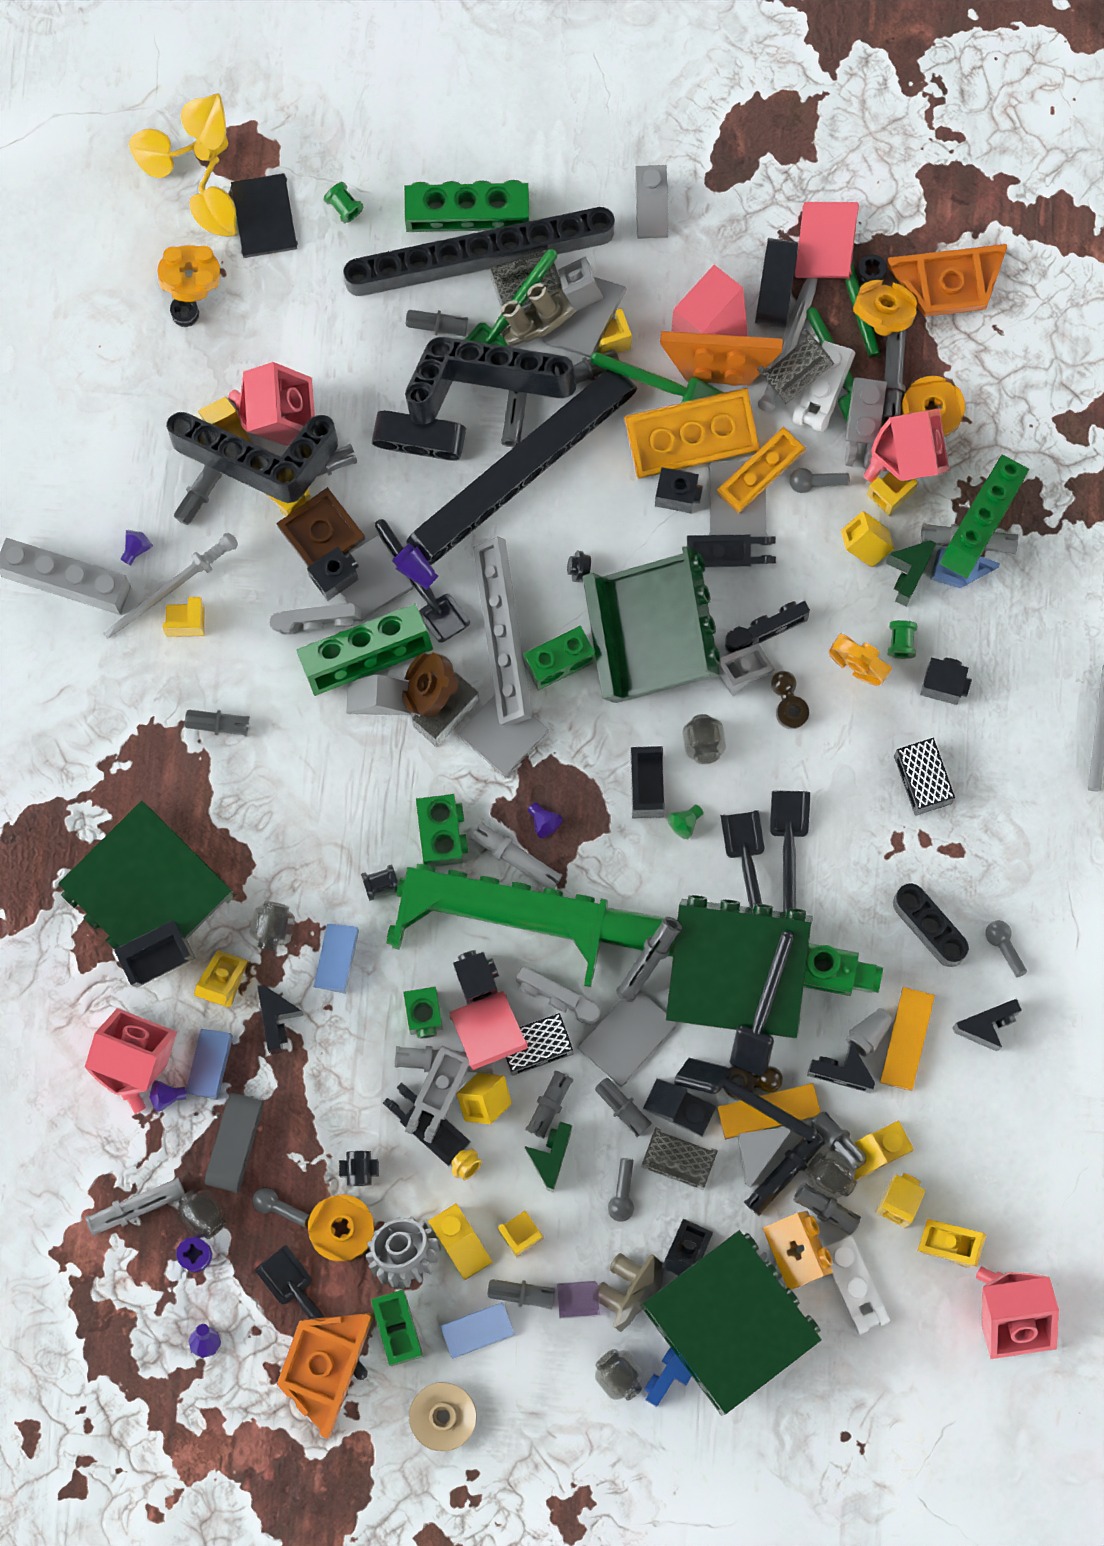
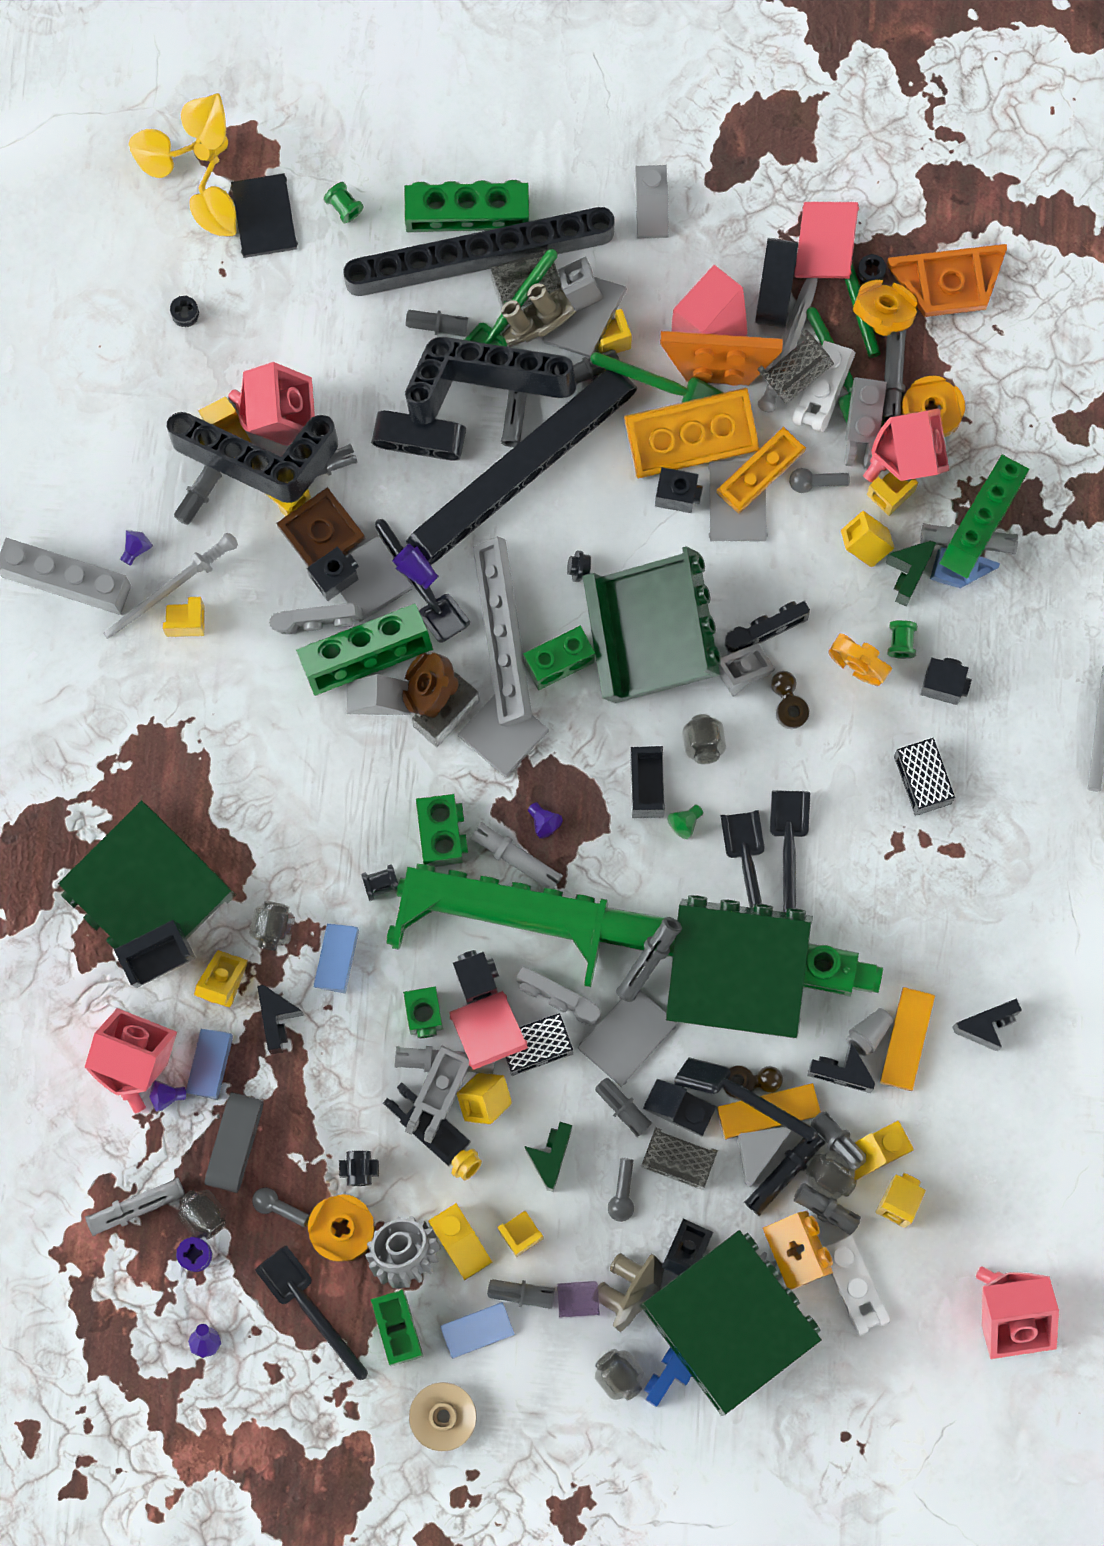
(184, 258): light orange plate -> none
(216, 722): dark grey axle -> none
(322, 1365): orange wing -> none
(549, 1104): dark grey pin -> none
(730, 549): black hinge -> none
(751, 1046): black piece -> none
(928, 909): black beam -> none
(952, 1243): yellow slope -> none
(999, 934): dark grey bar -> none

